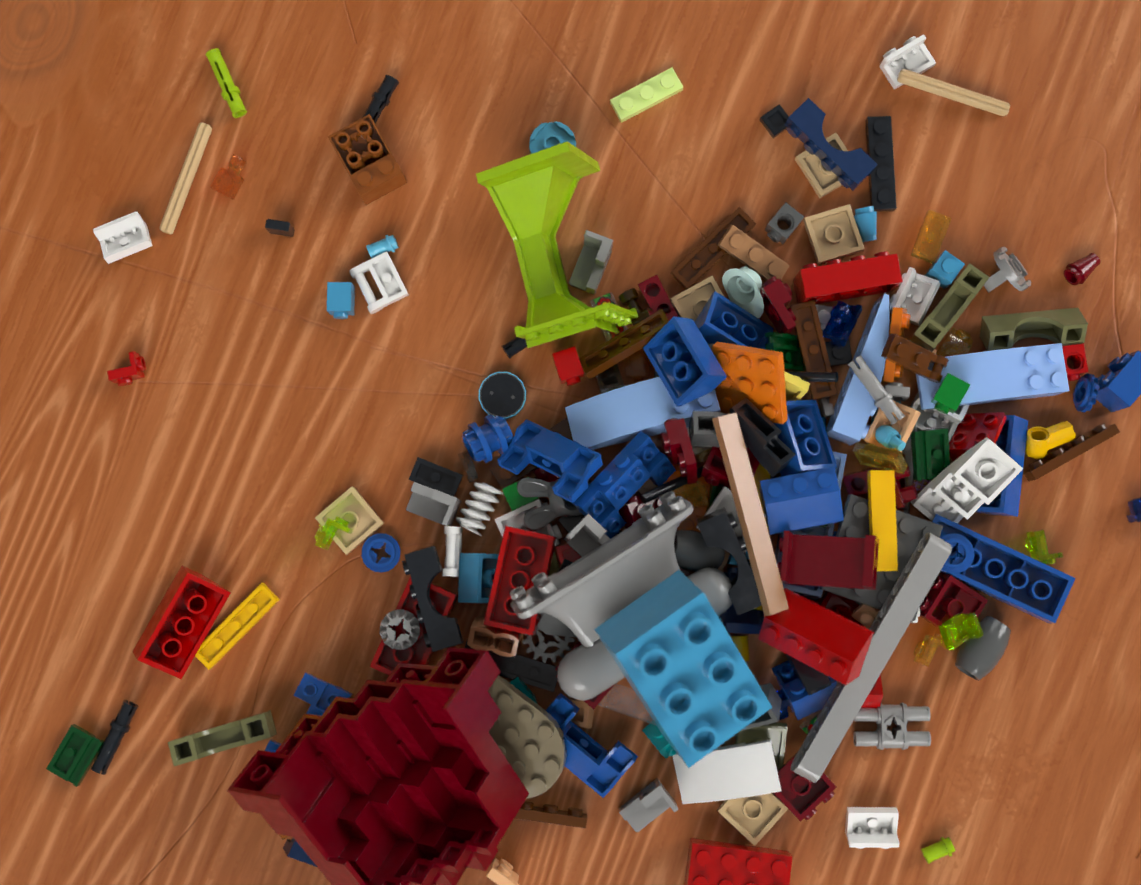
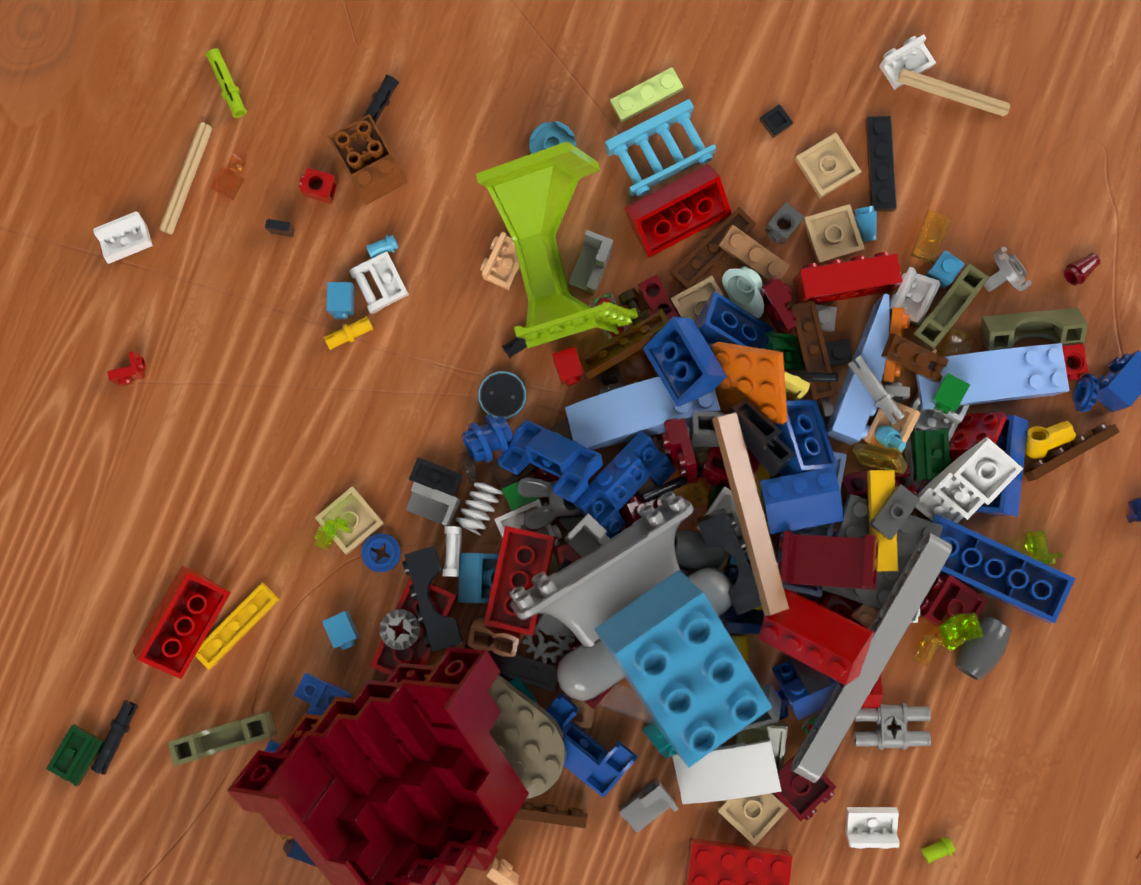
(325, 192): none -> red brick
(341, 630): none -> dark azure brick
(348, 333): none -> yellow pin
(503, 262): none -> light nougat bracket
(659, 124): none -> medium azure fence
(678, 210): none -> red slope
(842, 322): clear blue hips -> none
(849, 166): dark blue arch -> none
(894, 512): none -> dark grey plate
(964, 548): blue gear -> none

